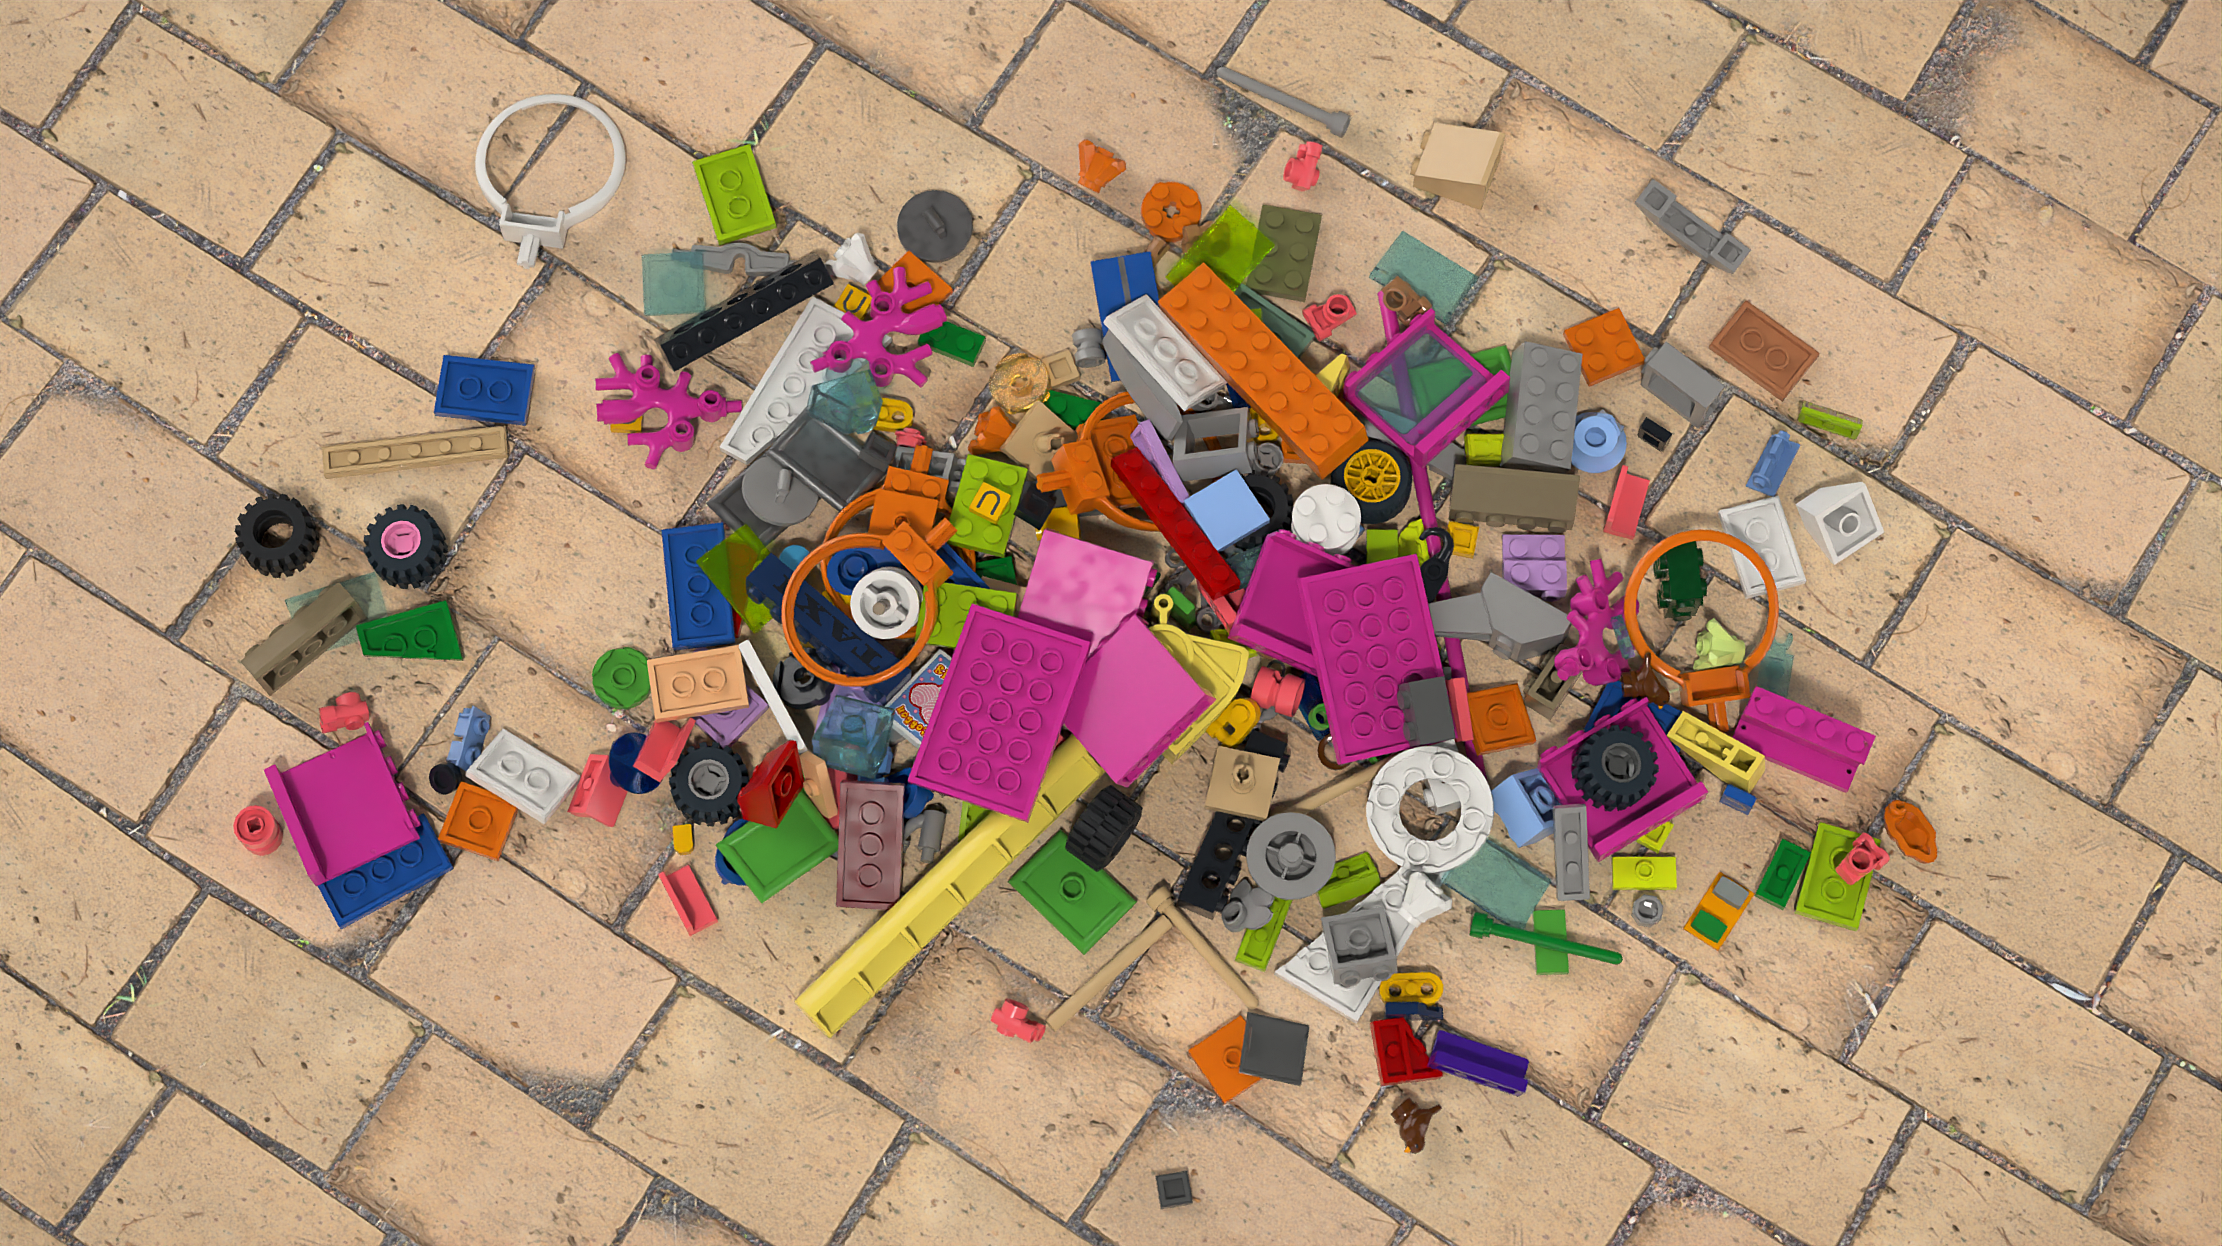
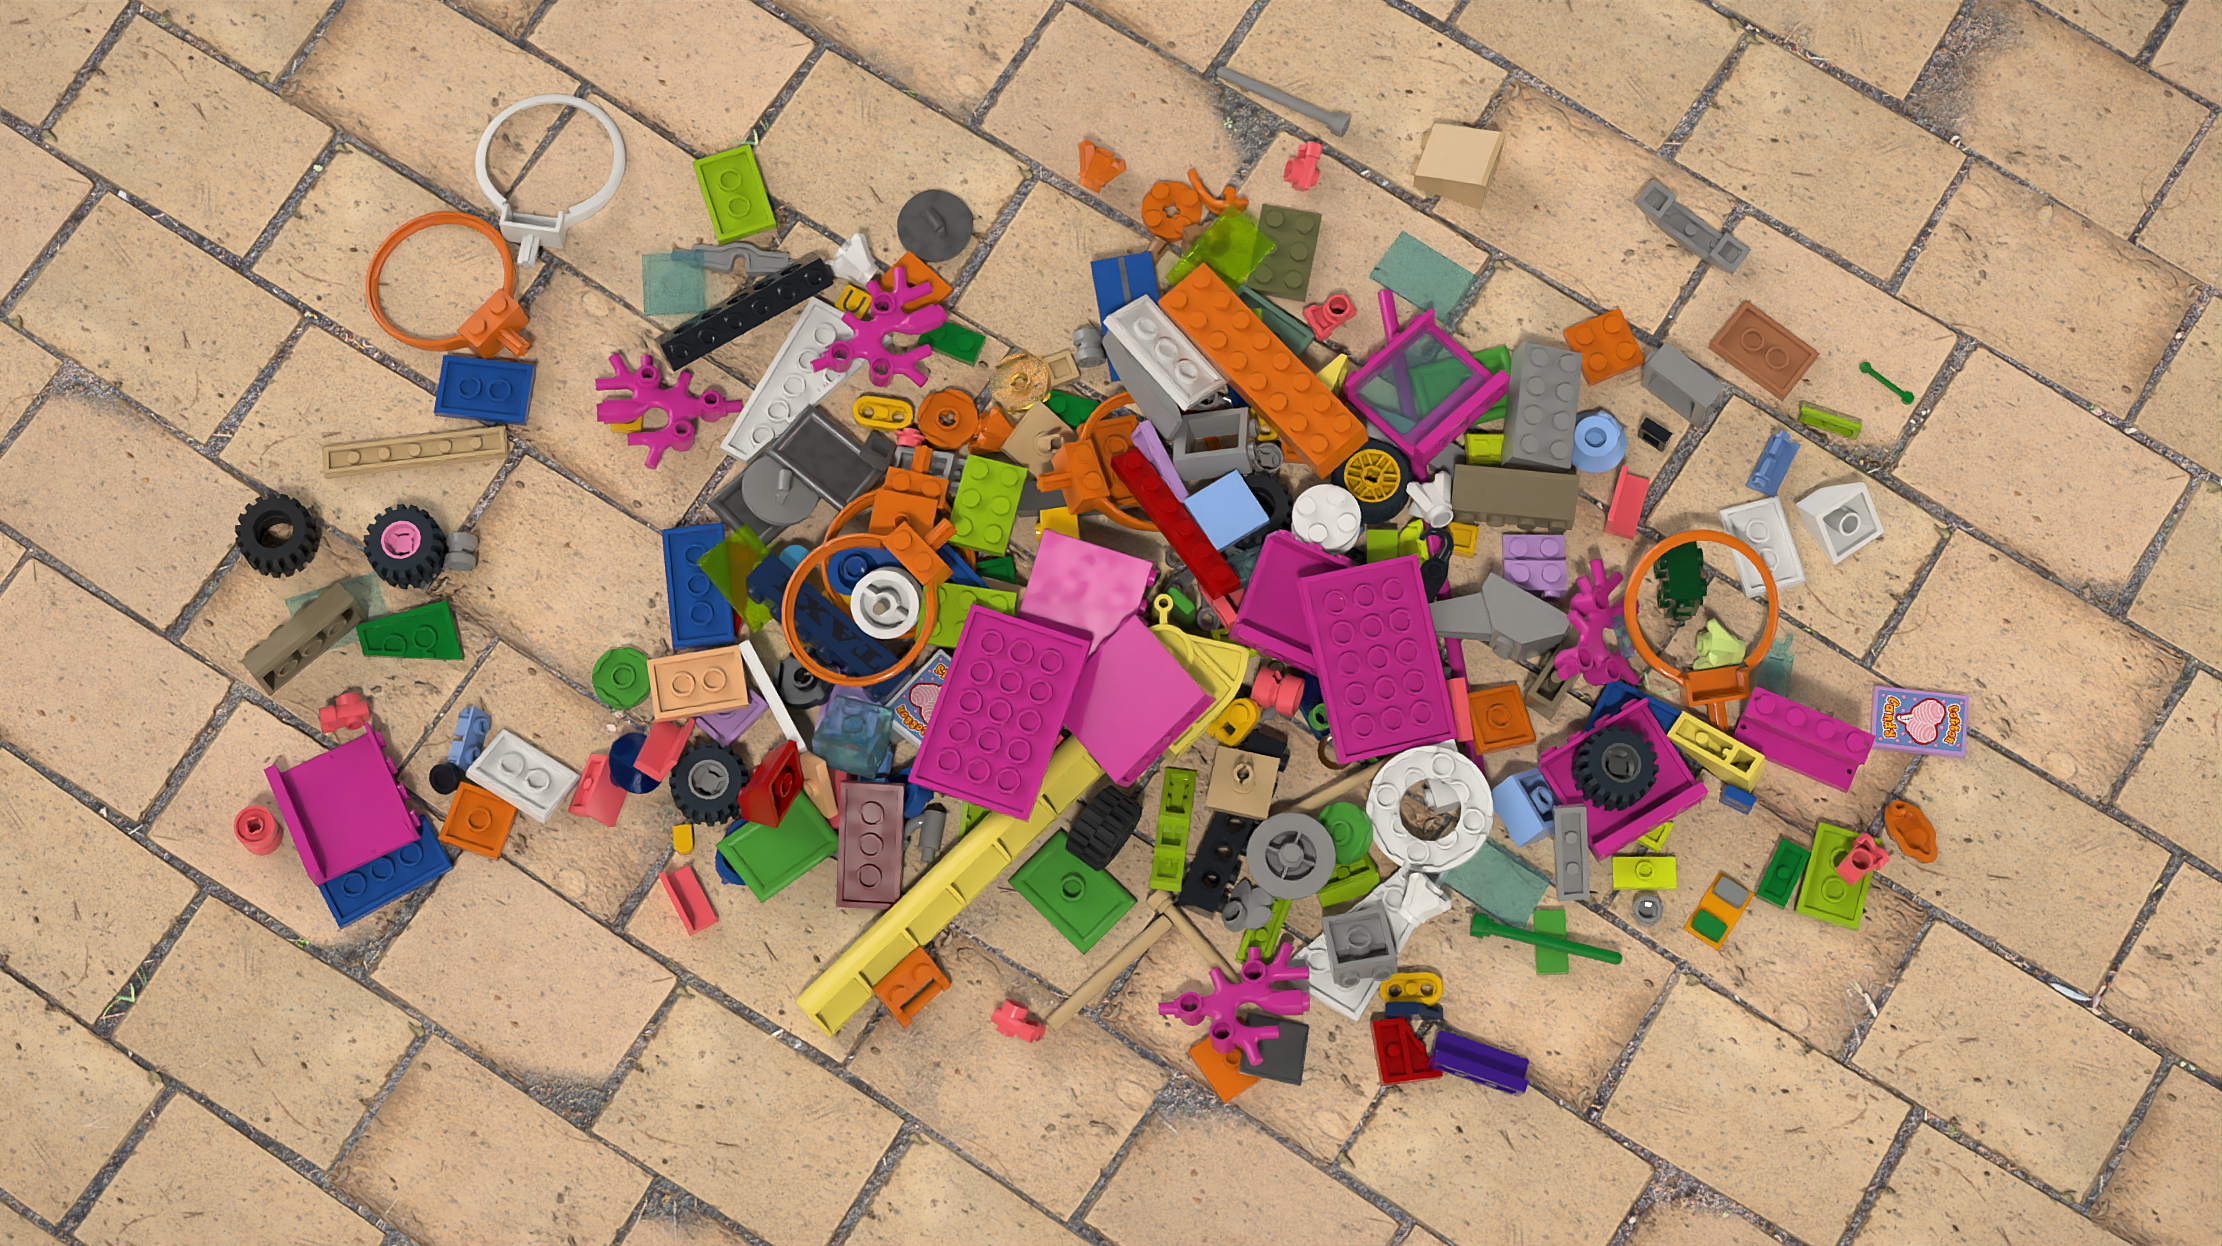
(461, 551): none -> light grey wheel
(490, 327): none -> orange brick
(846, 403): clear light blue slope -> none
(907, 980): none -> orange plate
(943, 404): none -> orange plate
(989, 503): yellow tile -> none
(1035, 507): black plate -> none
(1173, 830): none -> lime slope
(1174, 1190): dark grey tile -> none
(1213, 205): none -> orange piece
(1227, 997): none -> dark pink plant
(1349, 830): none -> bright green tile
(1407, 303): medium nougat plate -> none
(1413, 1124): reddish brown animal -> none
(1426, 711): dark grey brick -> none
(1432, 500): none -> white rock
(1644, 684): reddish brown animal -> none
(1906, 397): none -> green hinge
(1919, 722): none -> tile

